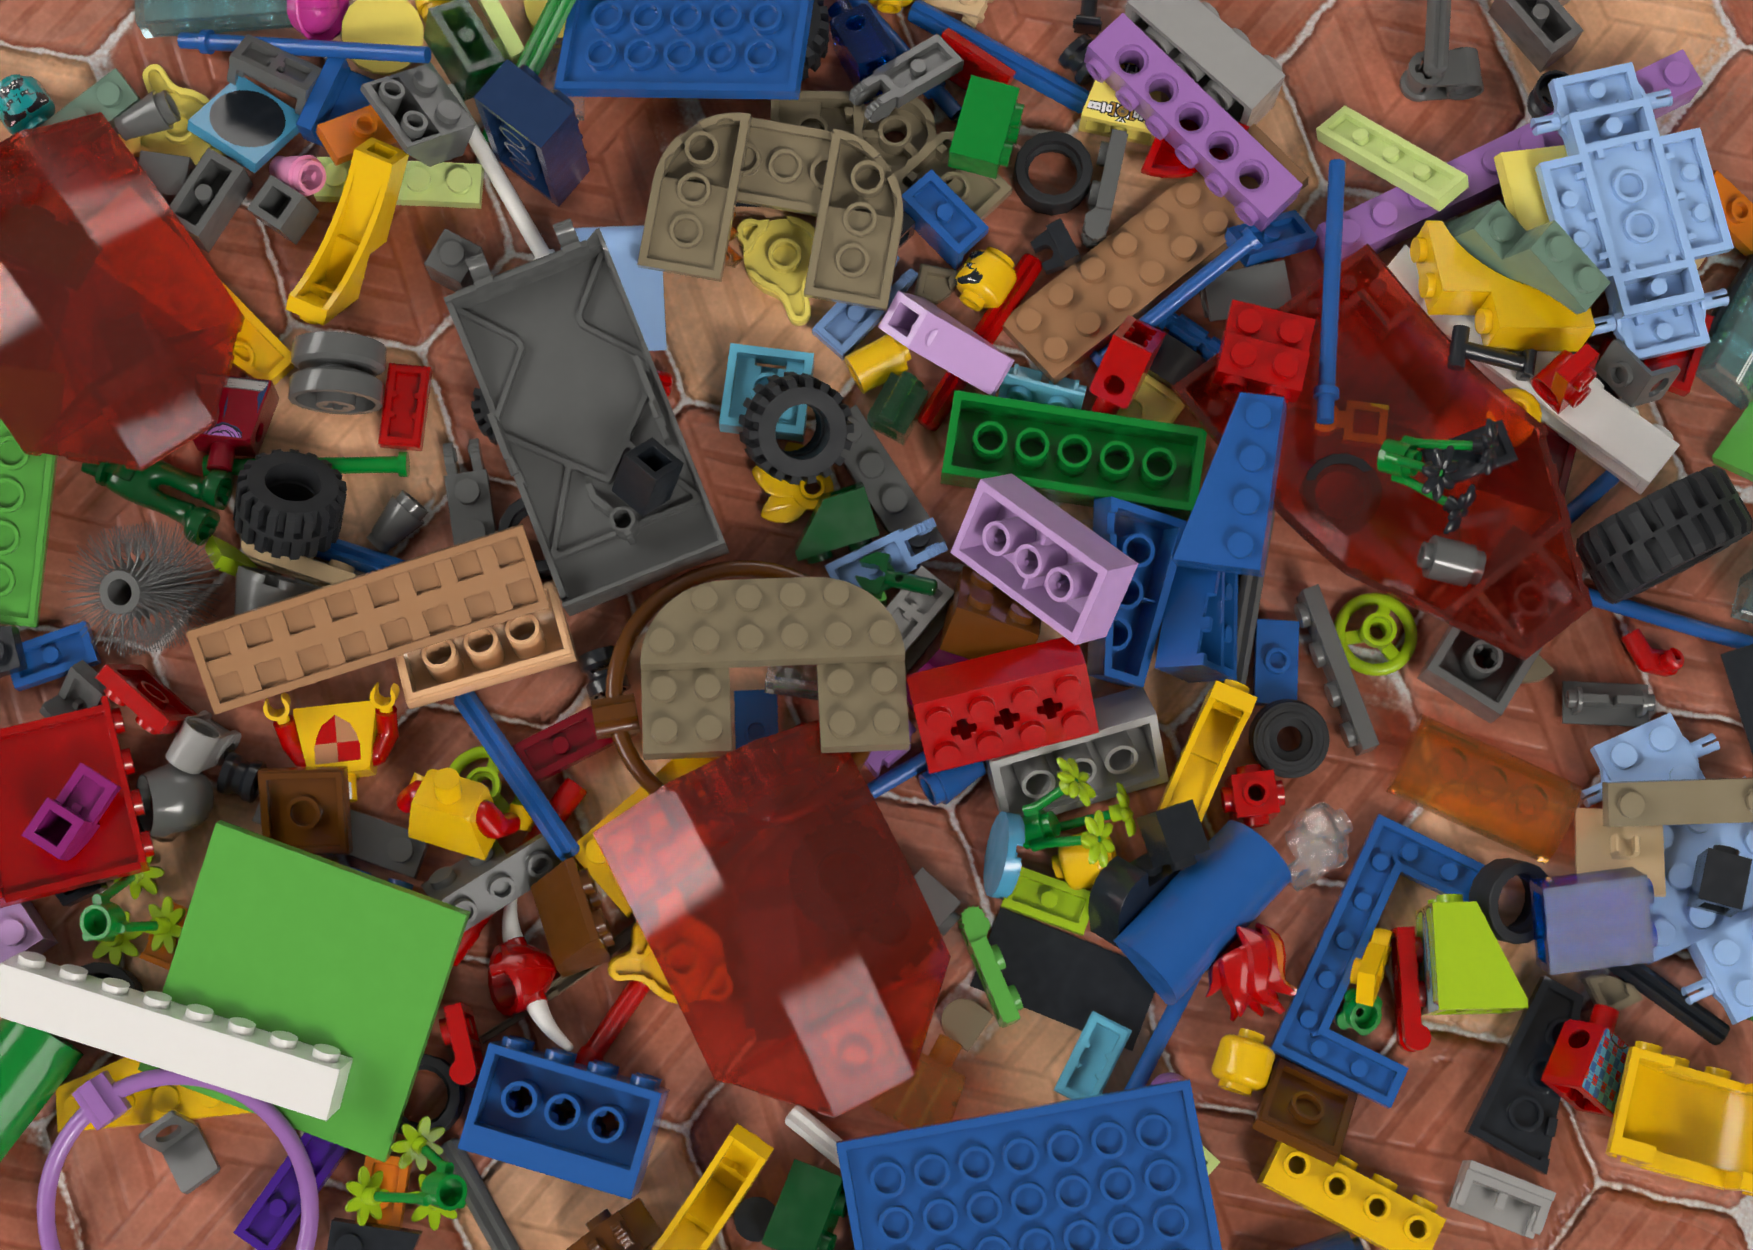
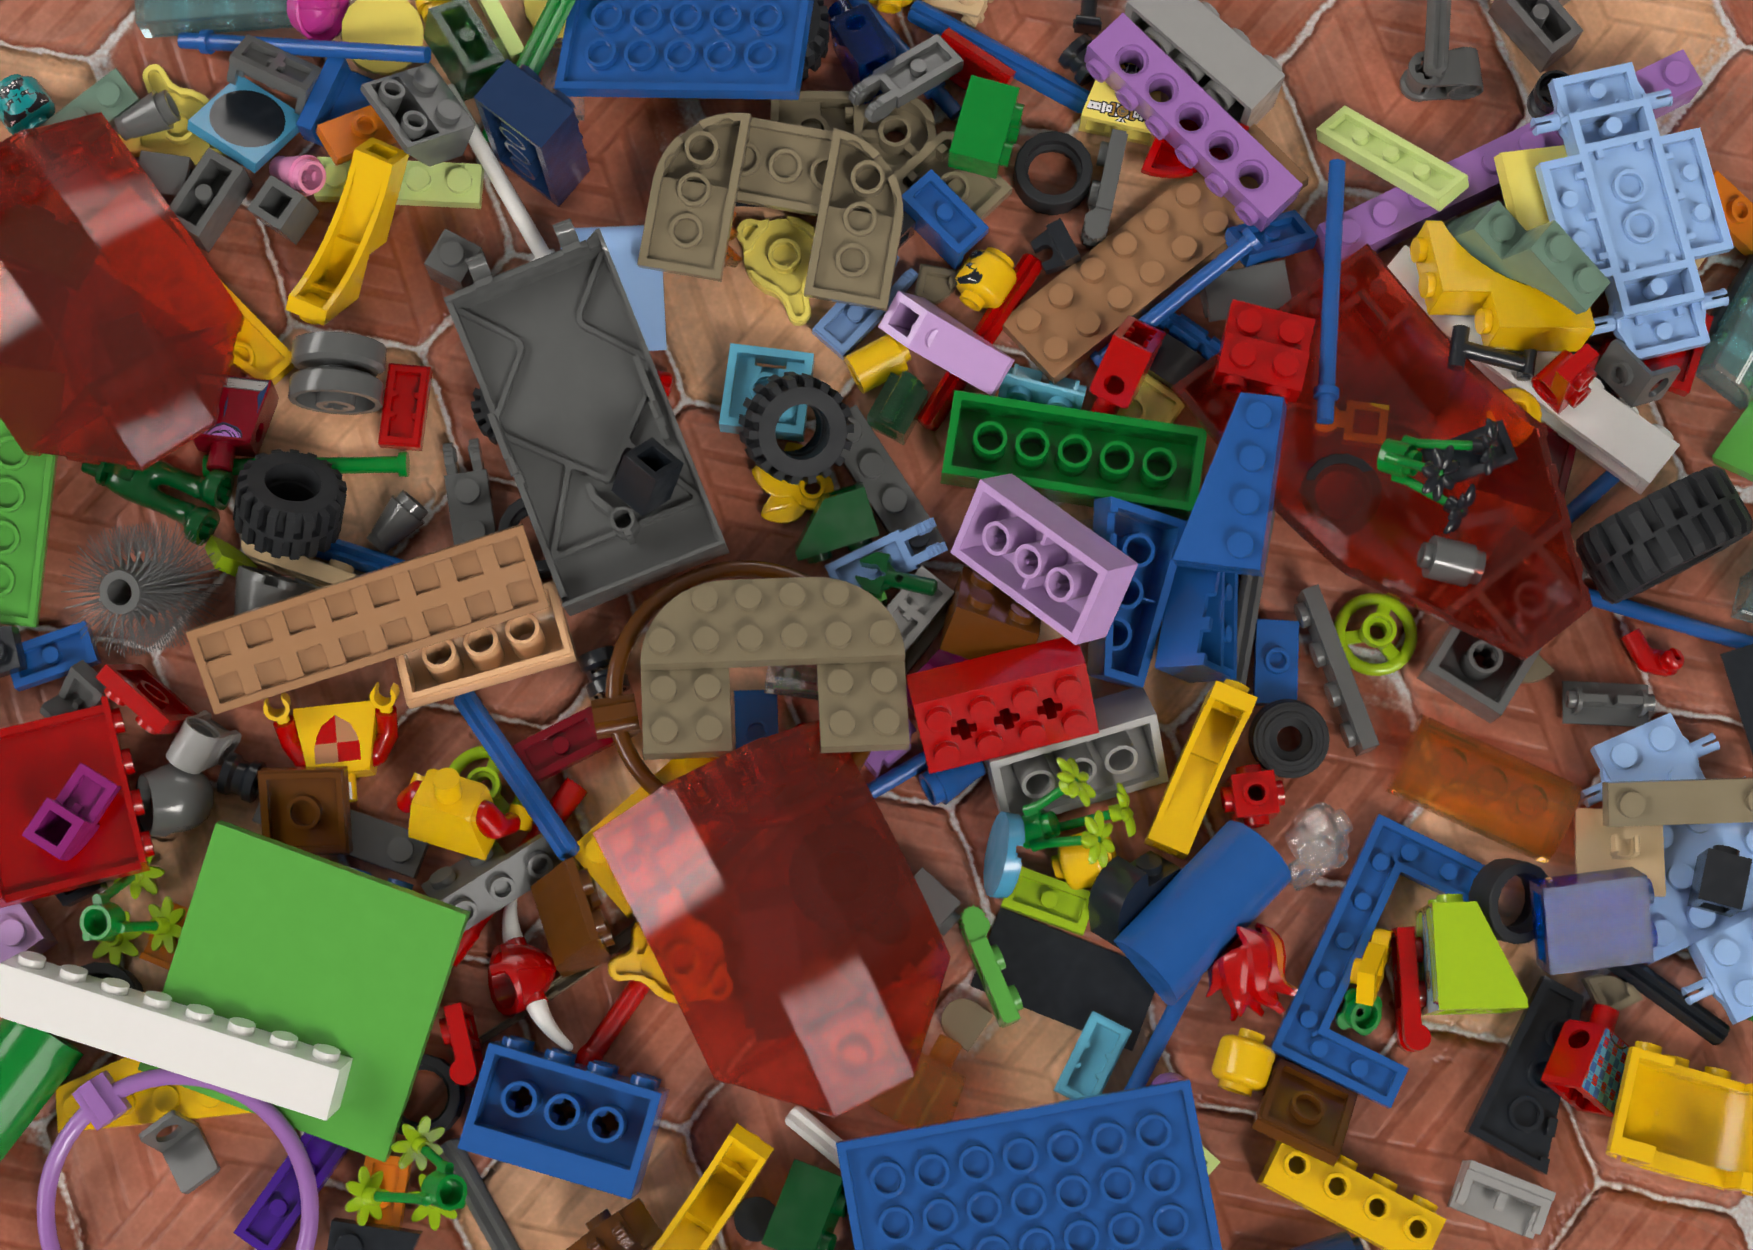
(1173, 835): black brick -> none

